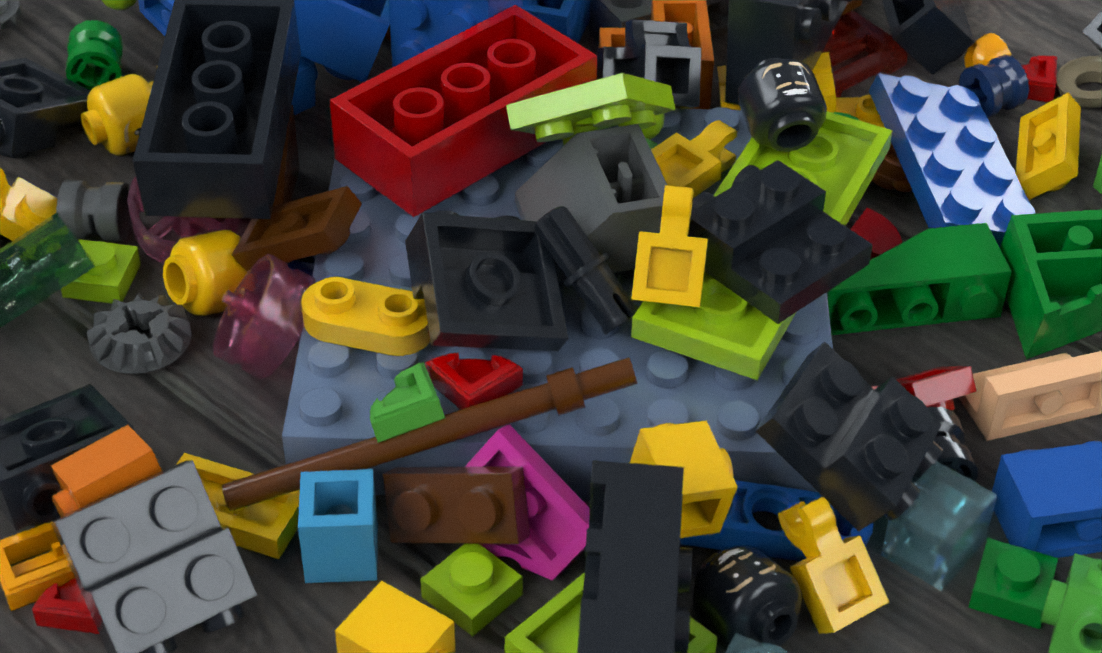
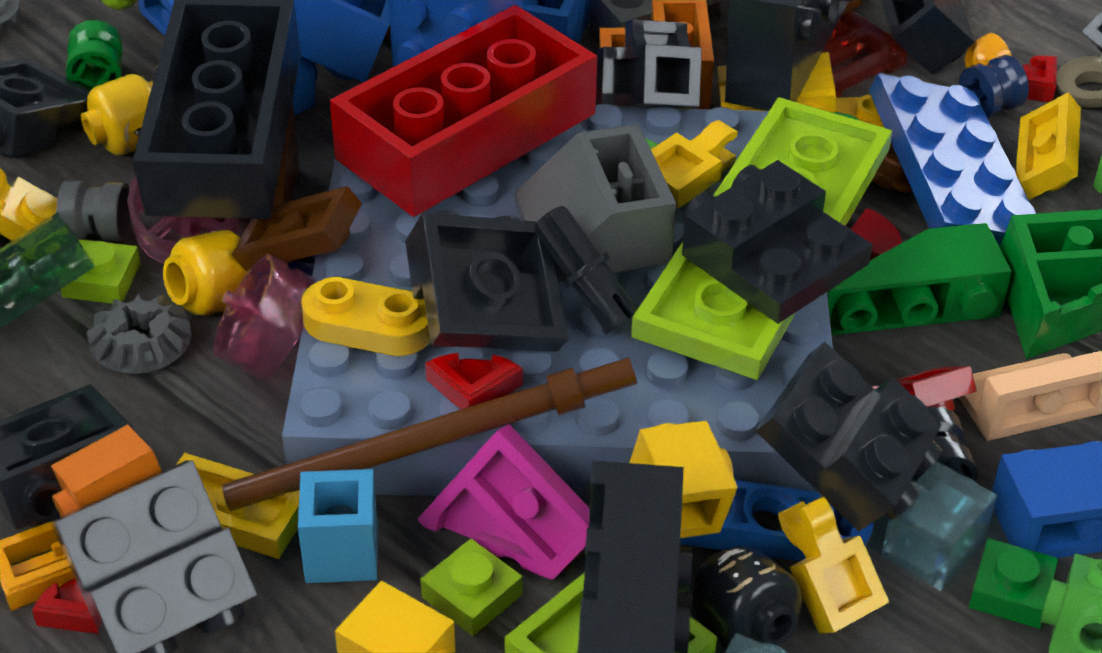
(407, 405): bright green tile -> none
(457, 505): reddish brown plate -> none
(594, 106): lime plate -> none
(670, 262): yellow plate -> none
(782, 104): black head -> none

